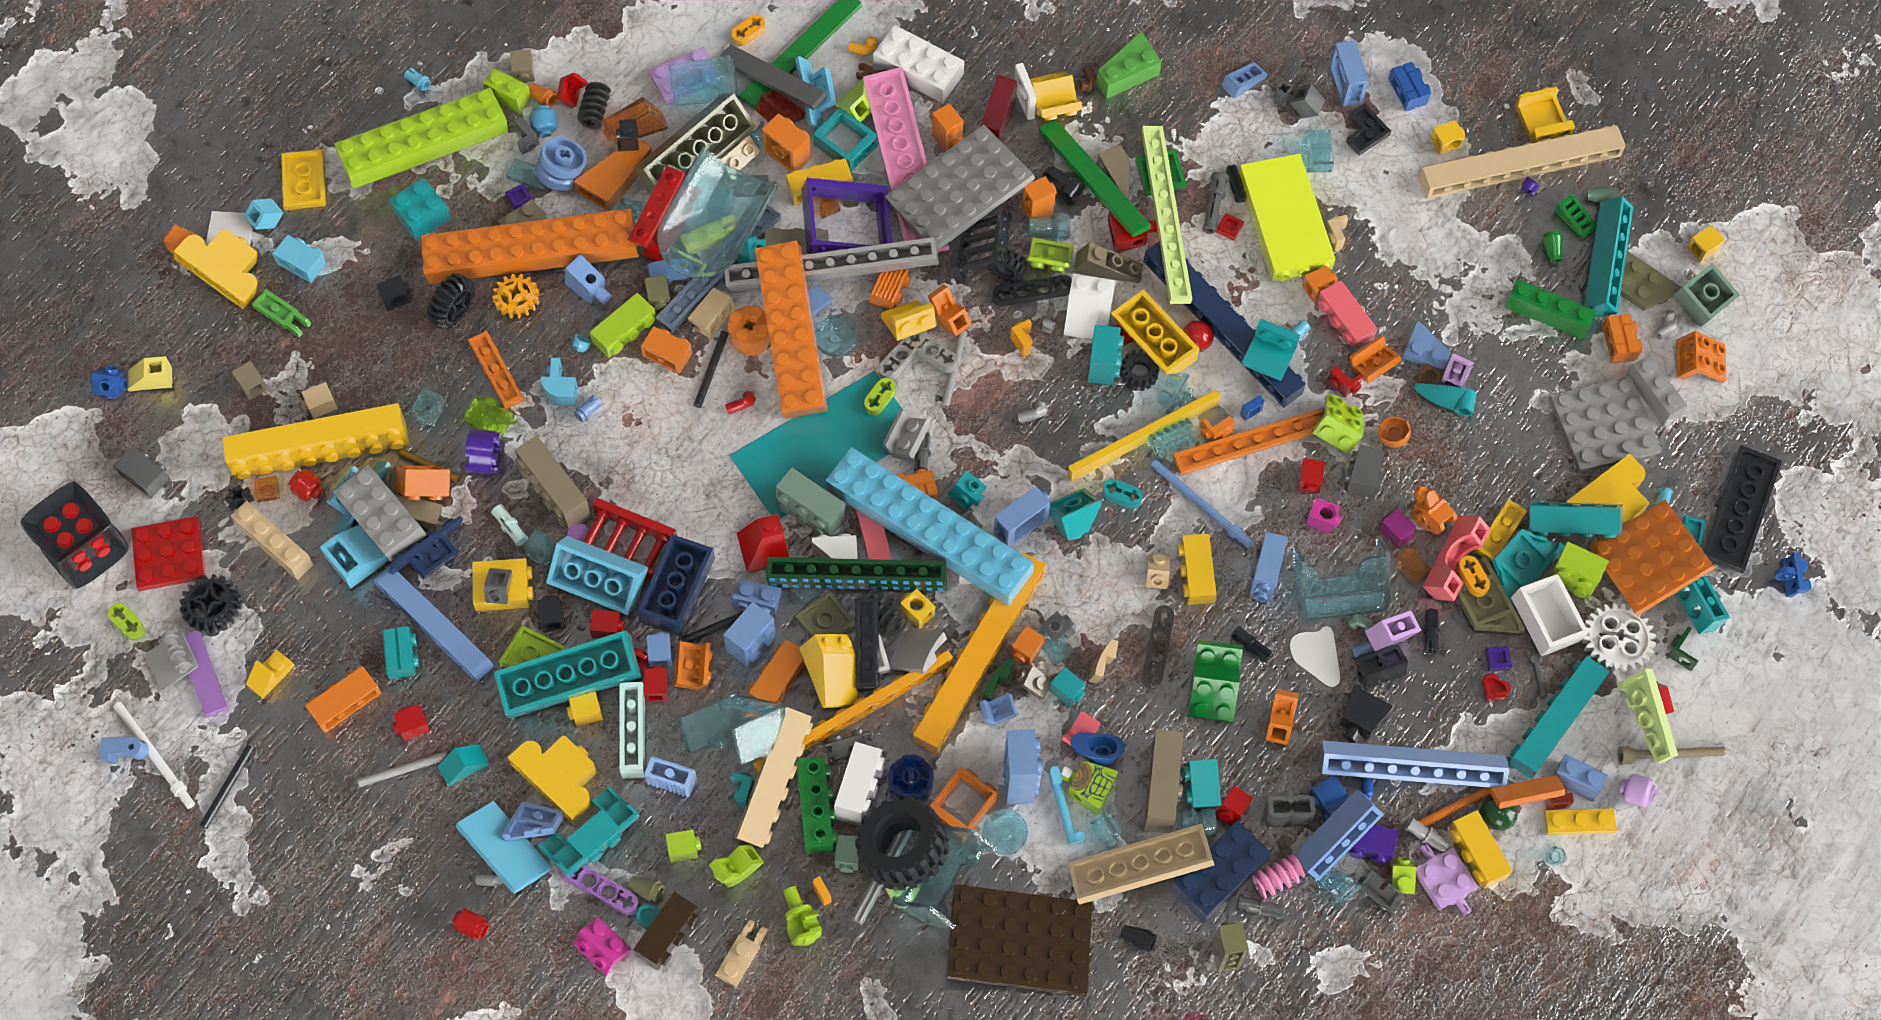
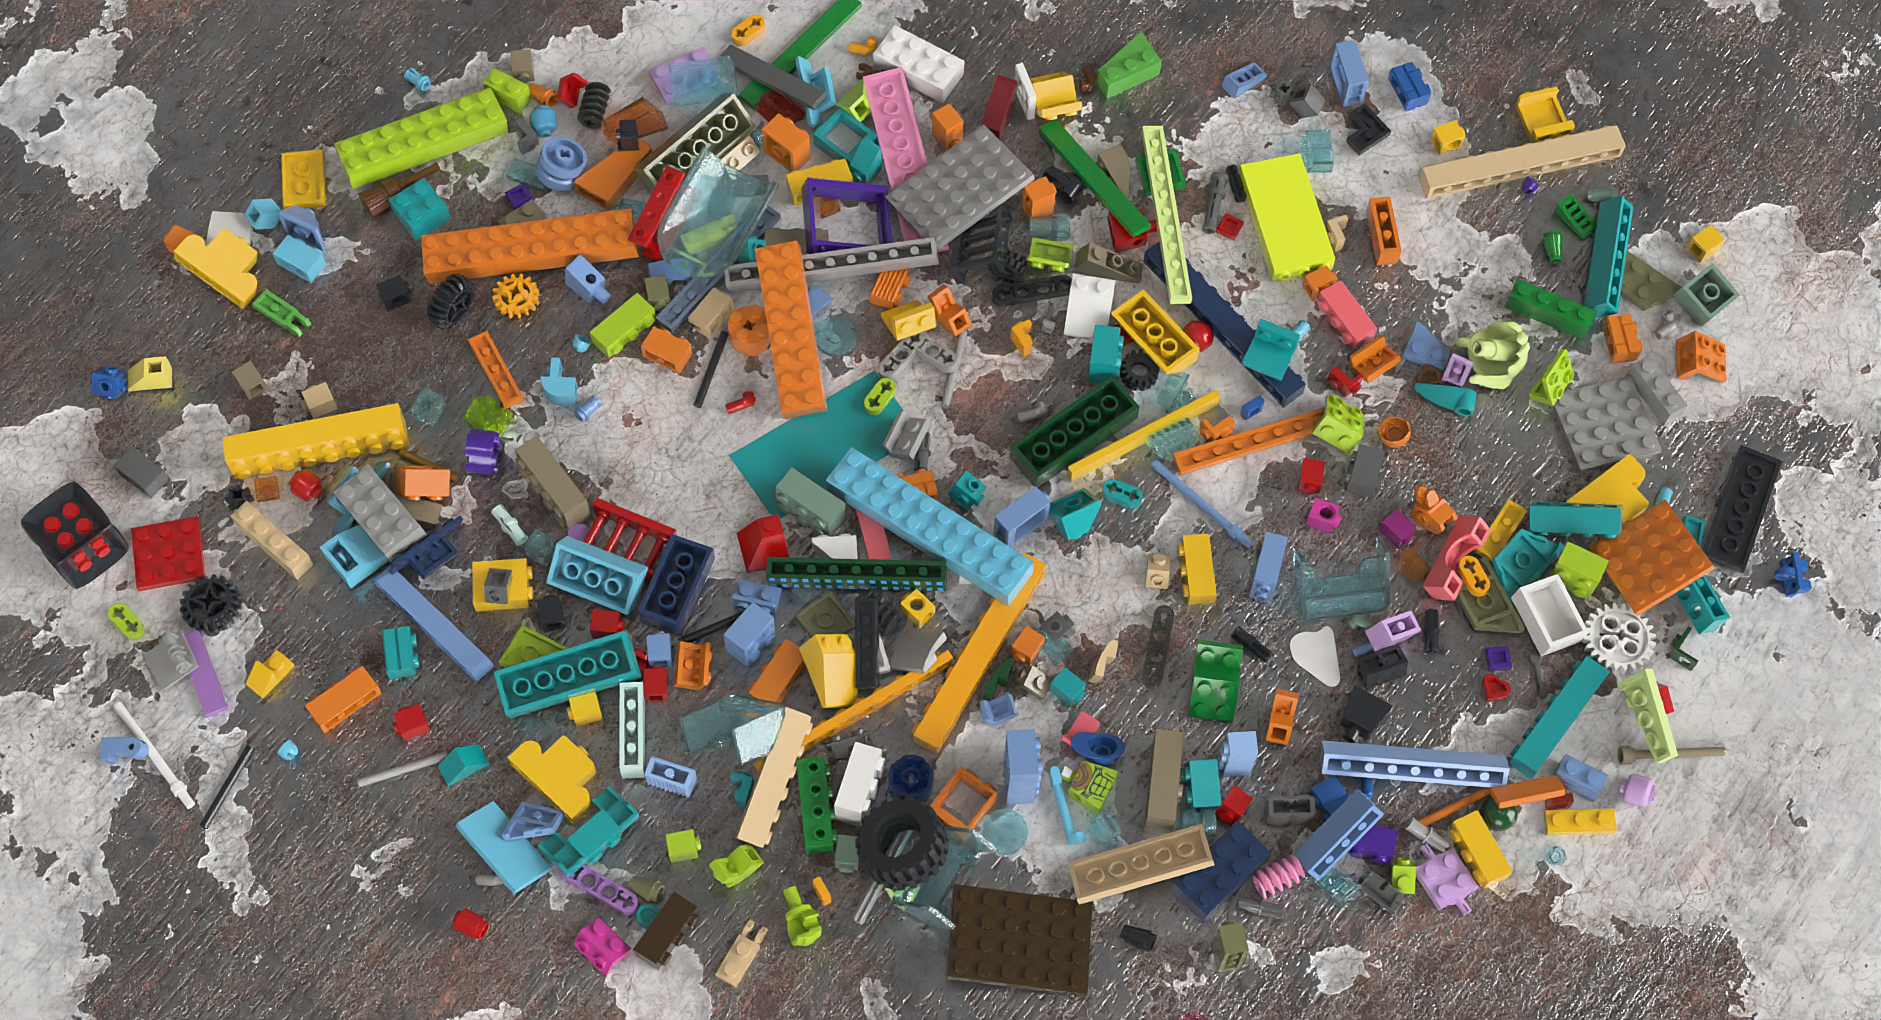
(288, 750): none -> medium azure hinge
(302, 224): none -> medium blue slope
(377, 198): none -> reddish brown piece
(866, 162): none -> teal slope
(1074, 431): none -> dark green brick
(1238, 754): none -> light blue brick
(1383, 230): none -> orange brick
(1496, 354): none -> yellowish green piece
(1553, 380): none -> lime bracket

